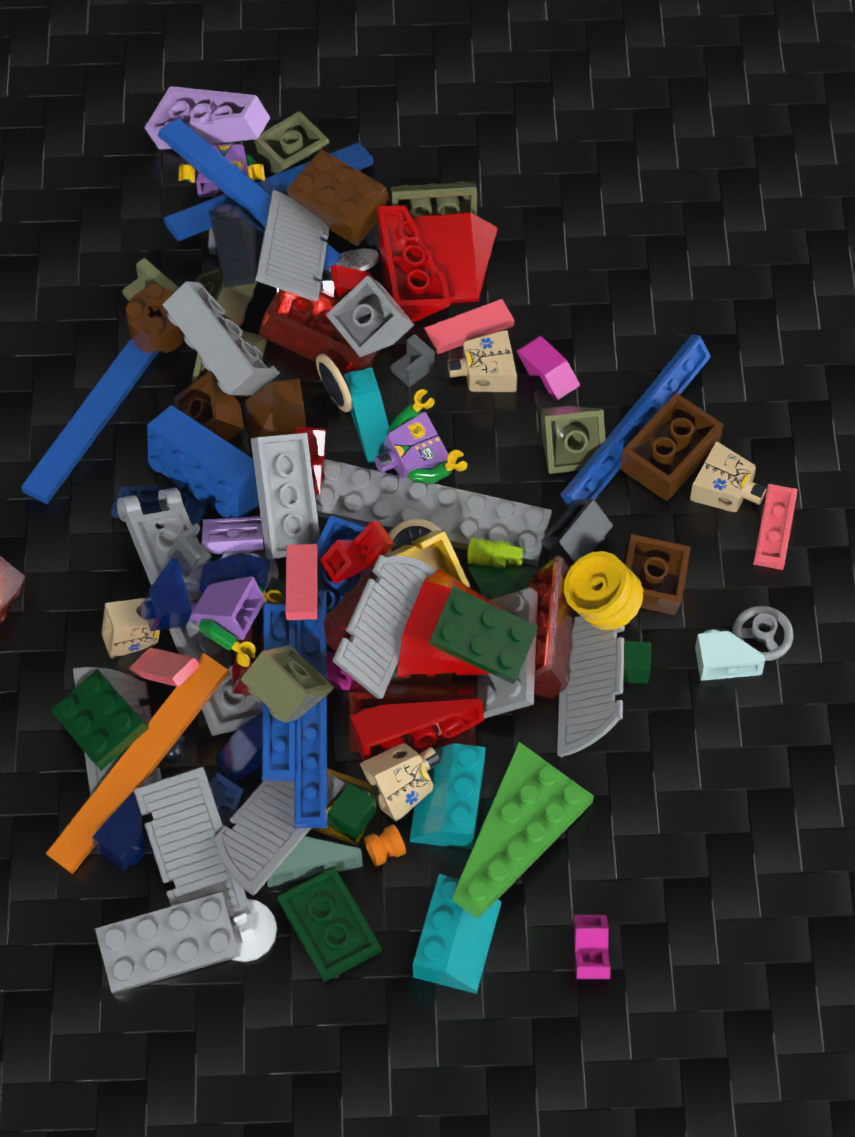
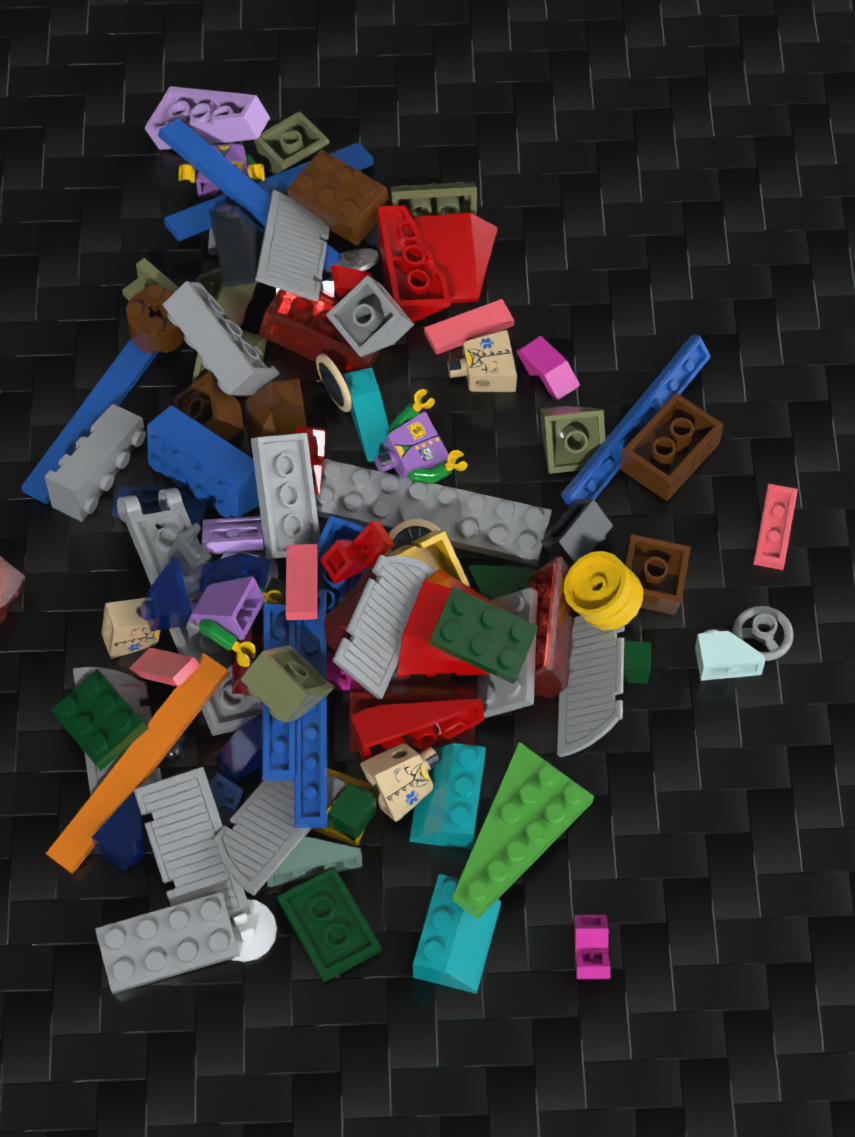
(95, 462): none -> light grey wedge
(387, 844): orange wheel -> none
(416, 363): dark grey panel -> none
(494, 553): lime hinge -> none
(726, 481): tan torso -> none

